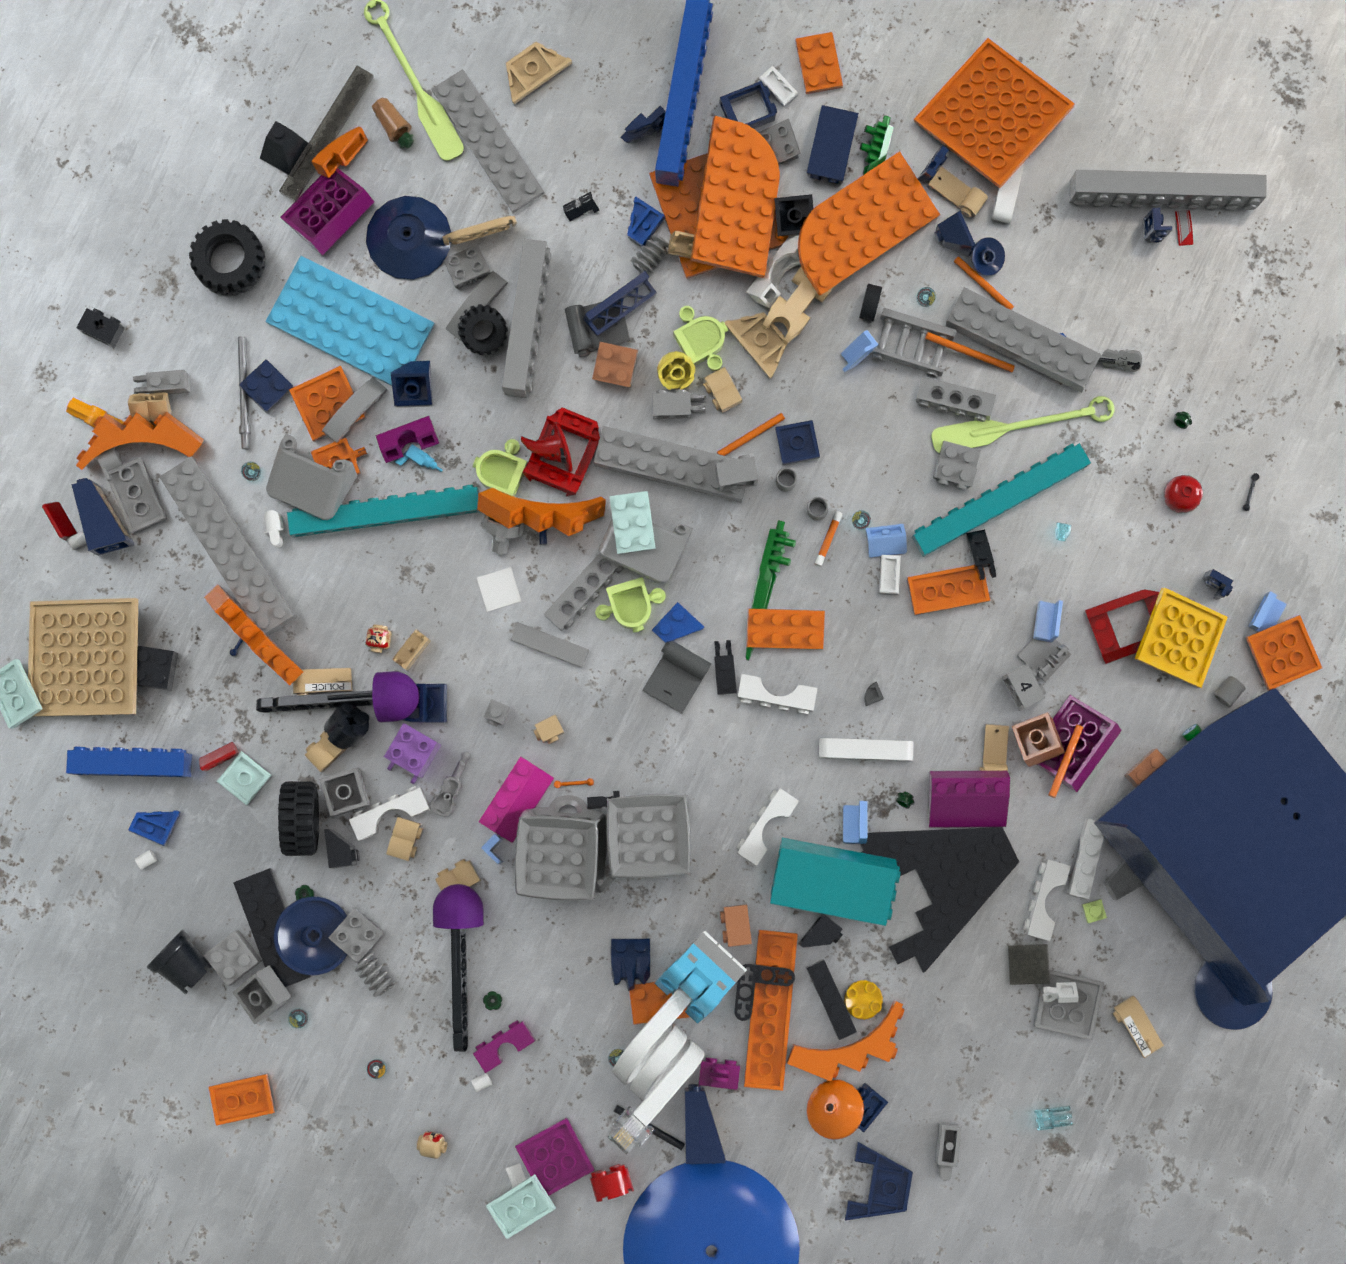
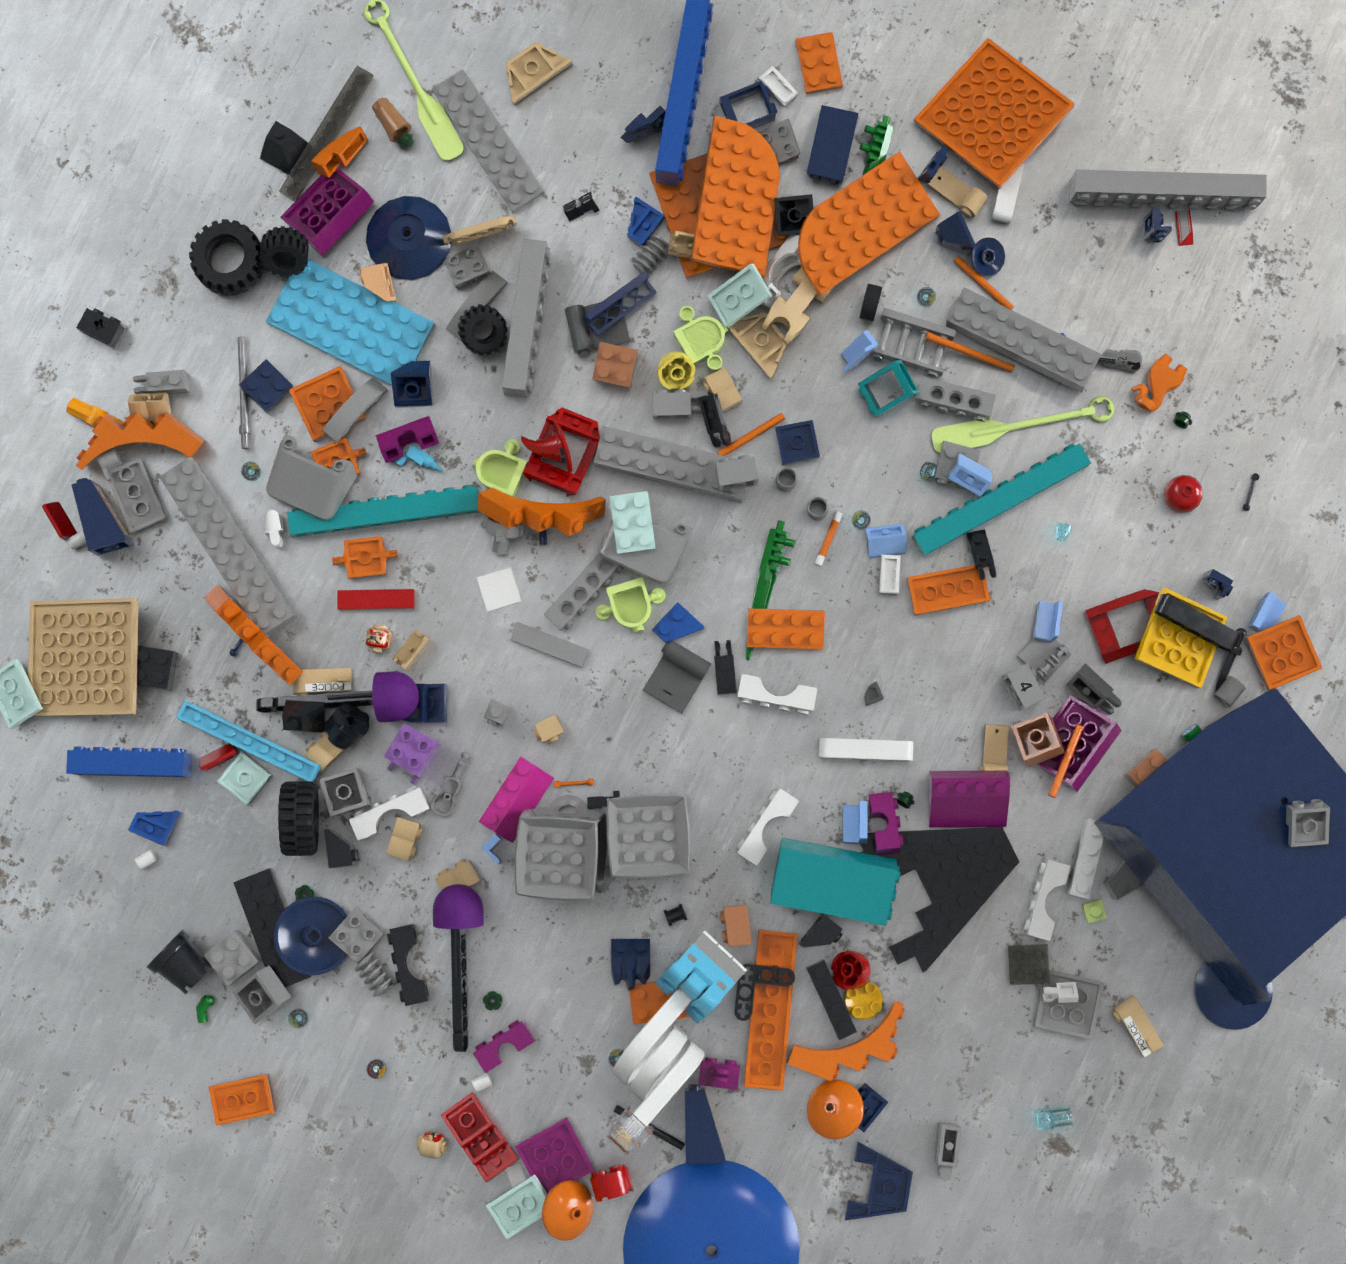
(202, 1006): none -> green arm
(248, 741): none -> medium azure plate
(284, 251): none -> black tyre
(304, 716): none -> black slope
(365, 557): none -> orange plate
(376, 599): none -> red tile
(378, 280): none -> light nougat slope
(413, 989): none -> black arch
(479, 1137): none -> red slope
(560, 1208): none -> orange dish
(675, 915): none -> black bush
(714, 420): none -> black hinge
(739, 295): none -> light aqua plate
(850, 970): none -> red cylinder
(883, 806): none -> magenta arch
(903, 378): none -> teal window
(928, 471): none -> clear light blue tile
(970, 475): none -> light blue panel
(1093, 690): none -> dark grey hinge
(1160, 381): none -> orange hips
(1196, 622): none -> black beam
(1230, 659): none -> black sword
(1308, 823): none -> light grey plate

